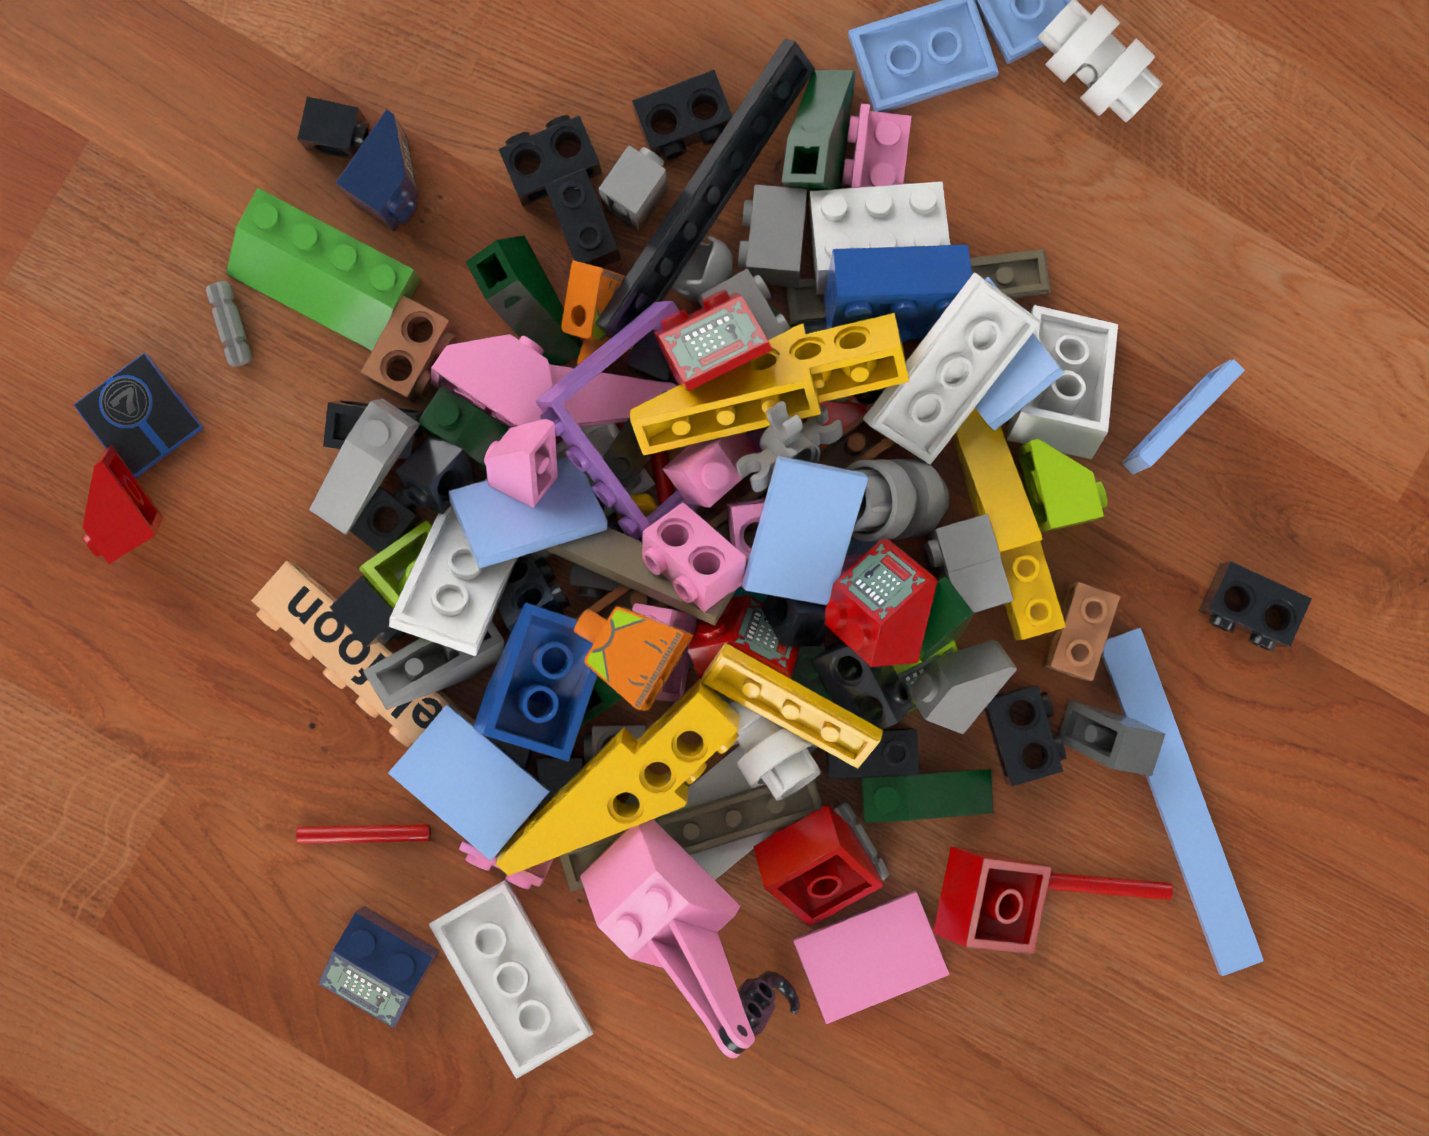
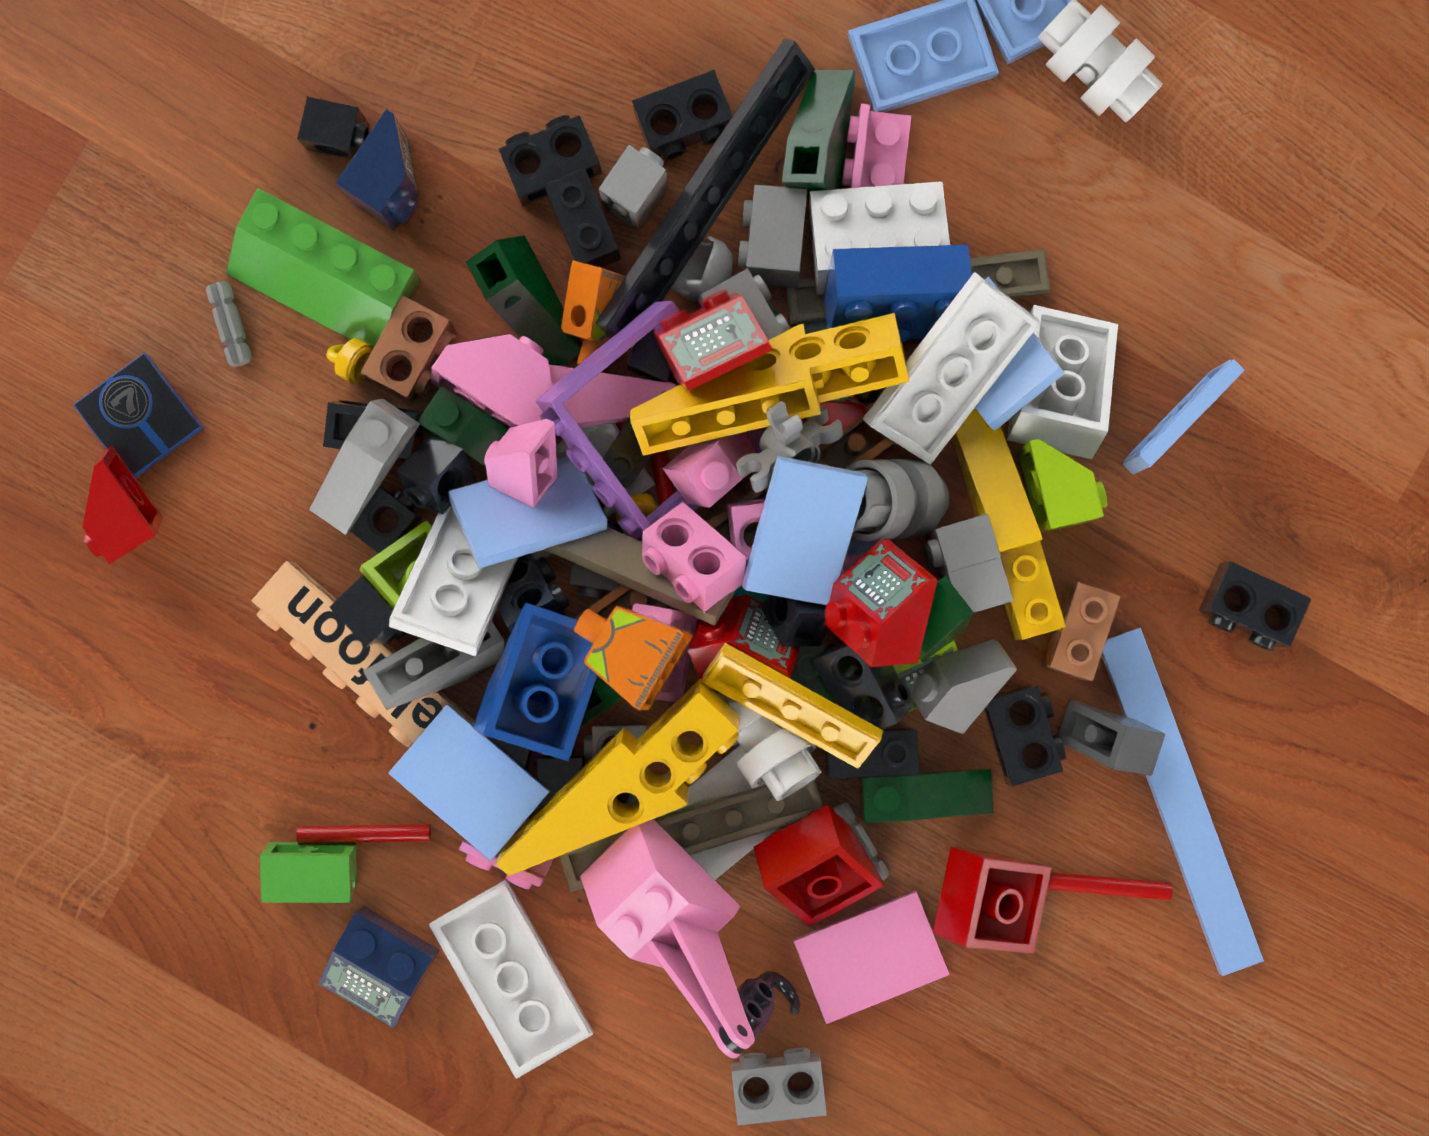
(308, 872): none -> bright green hinge
(350, 359): none -> yellow tile
(779, 1100): none -> light grey brick

